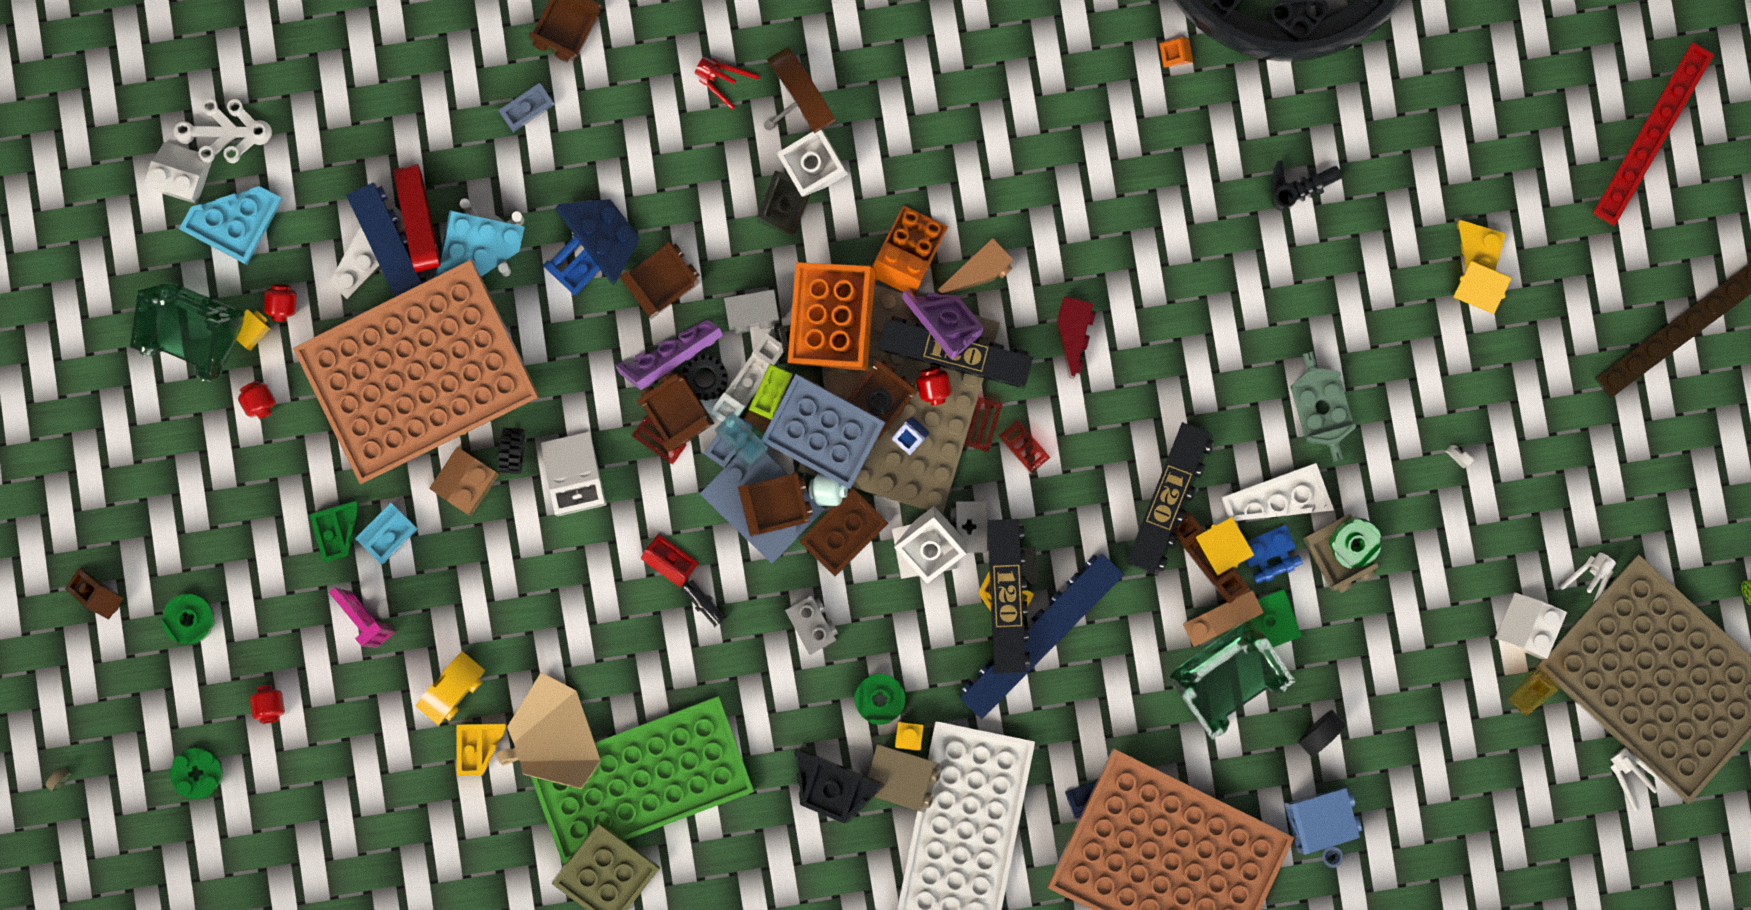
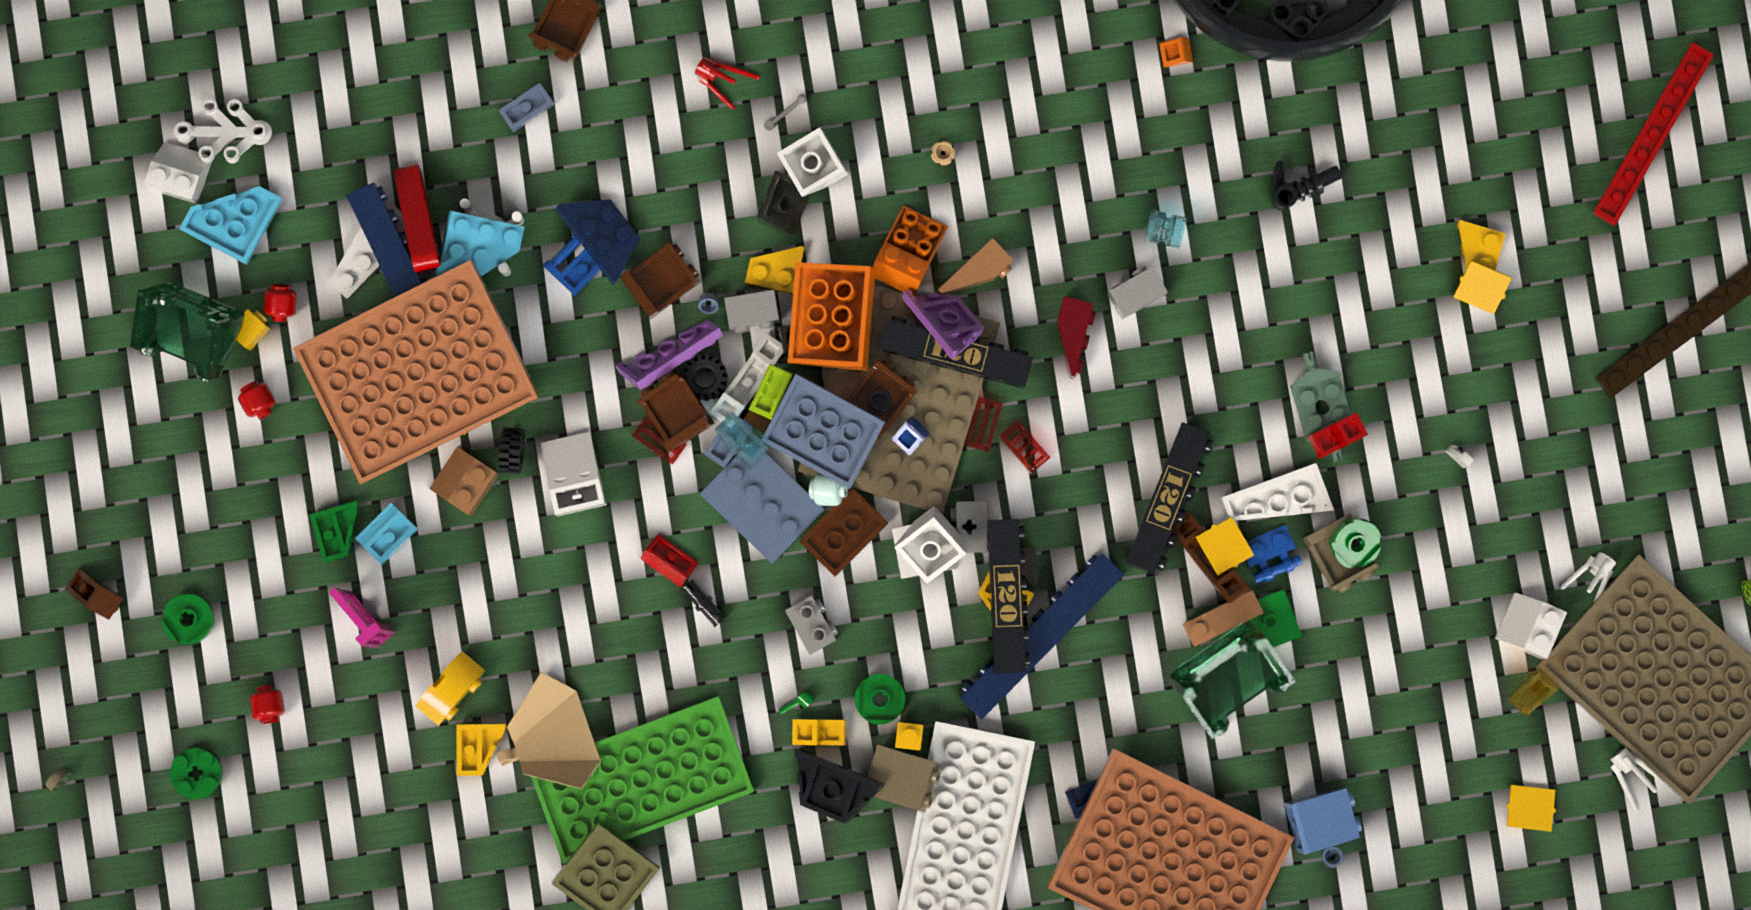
(708, 309): none -> sand blue hinge
(775, 270): none -> yellow wing
(775, 504): reddish brown panel -> none
(801, 89): reddish brown slope -> none
(804, 699): none -> green hand
(819, 732): none -> yellow slope
(934, 385): red head -> none
(943, 159): none -> tan plate
(1136, 292): none -> light grey brick
(1165, 229): none -> clear light blue wheel
(1322, 733): black tyre -> none
(1338, 435): none -> red slope
(1530, 808): none -> yellow piece

